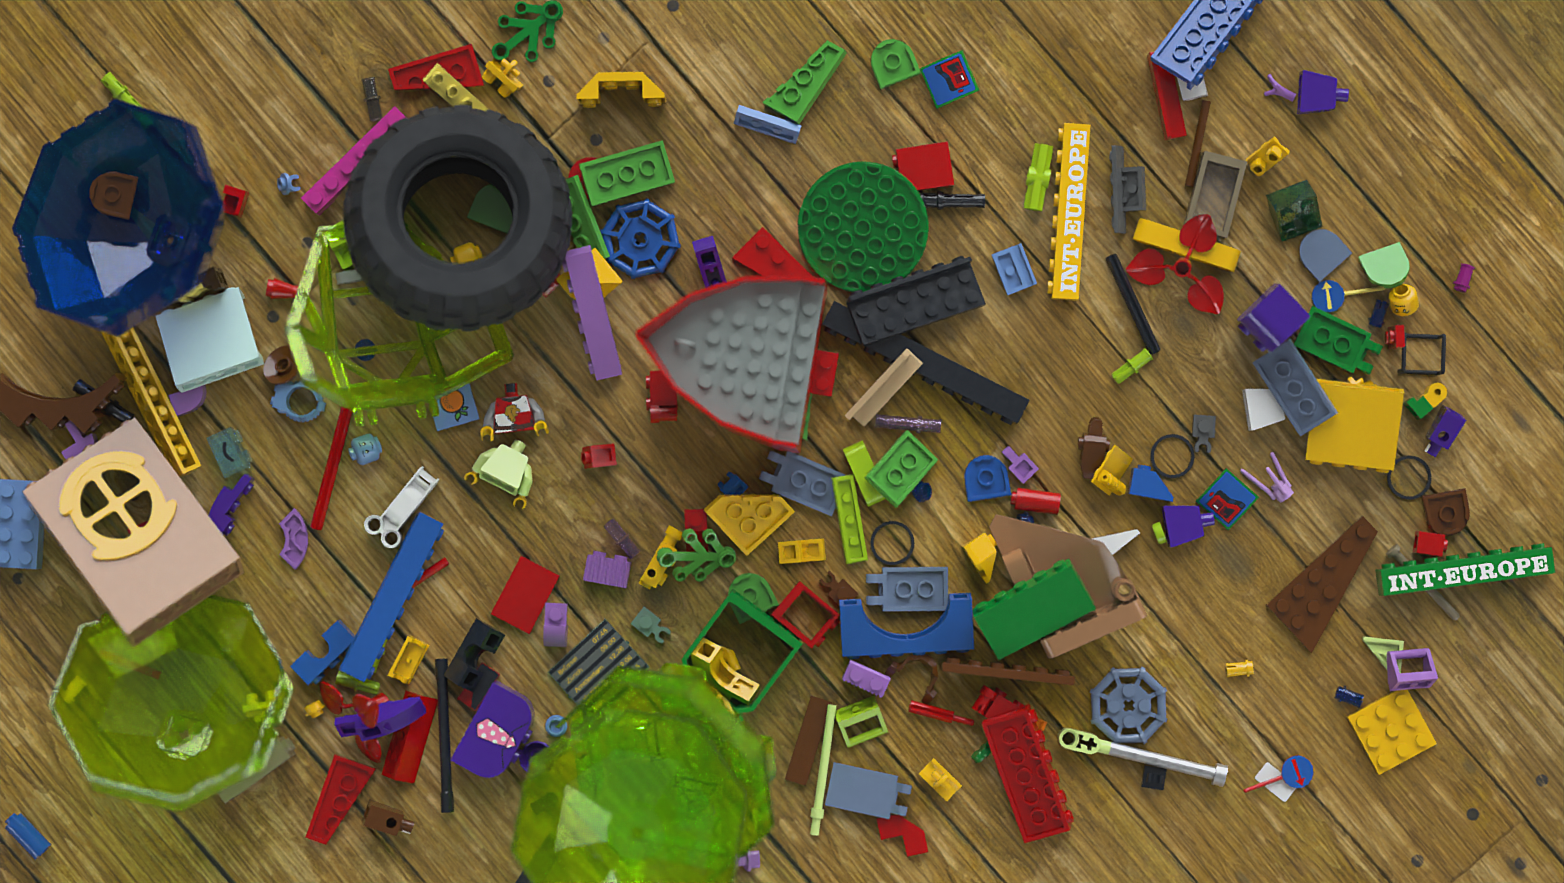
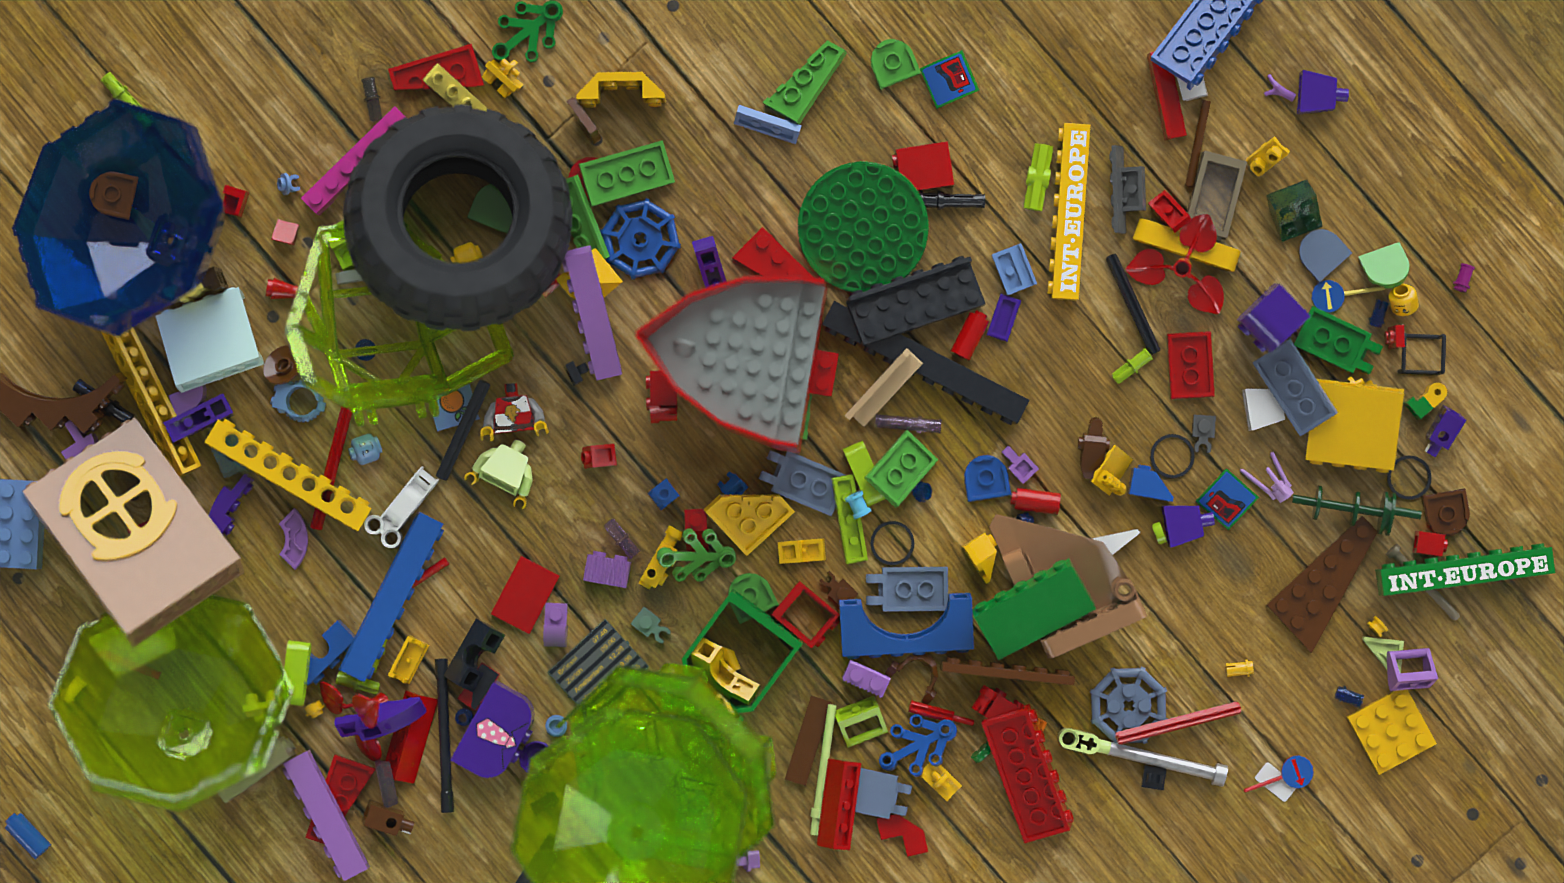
(199, 418): none -> dark purple slope
(285, 232): none -> slope
(297, 669): none -> lime beam
(326, 815): none -> medium lavender brick
(353, 520): none -> yellow brick
(386, 783): none -> slope
(463, 430): none -> black axle
(469, 716): none -> clear blue pin
(574, 373): none -> black tile
(584, 121): none -> reddish brown tile
(663, 494): none -> blue window
(839, 804): none -> red panel
(858, 504): none -> medium azure bush
(920, 744): none -> blue plant
(970, 335): none -> red brick
(1003, 317): none -> dark purple tile
(1169, 211): none -> red plate
(1178, 723): none -> axle
(1190, 365): none -> red tile
(1377, 626): none -> yellow bush
(1384, 513): none -> dark green piece

